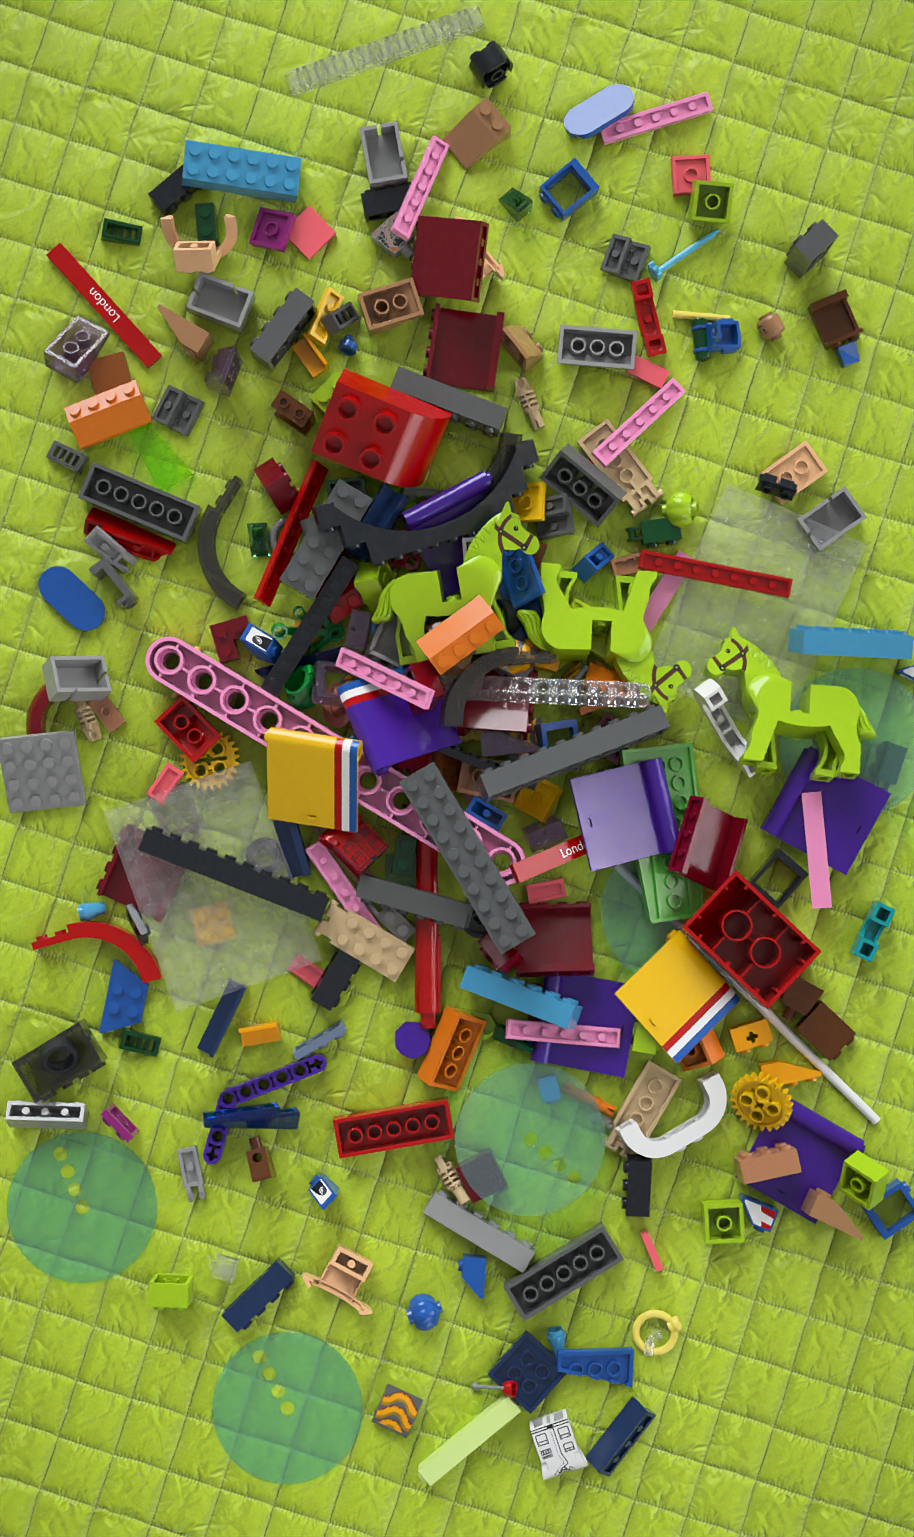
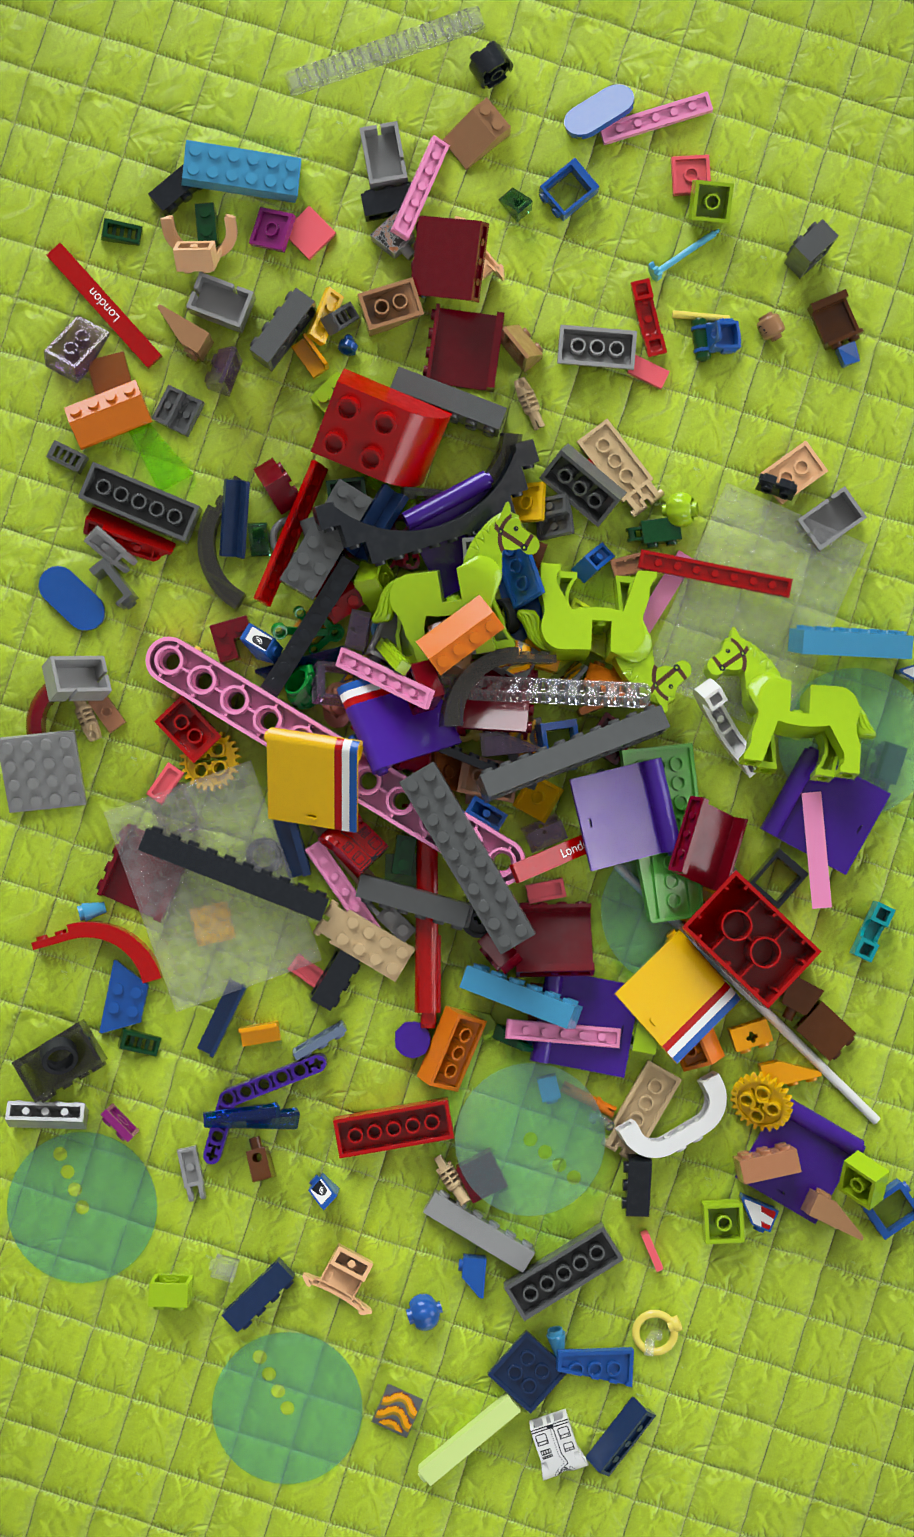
(141, 930): plate -> none
(234, 518): none -> dark blue panel
(293, 413): reddish brown panel -> none
(393, 655): none -> lime piece
(508, 1388): hinge -> none
(625, 258): dark grey slope -> none
(638, 422): bright pink plate -> none

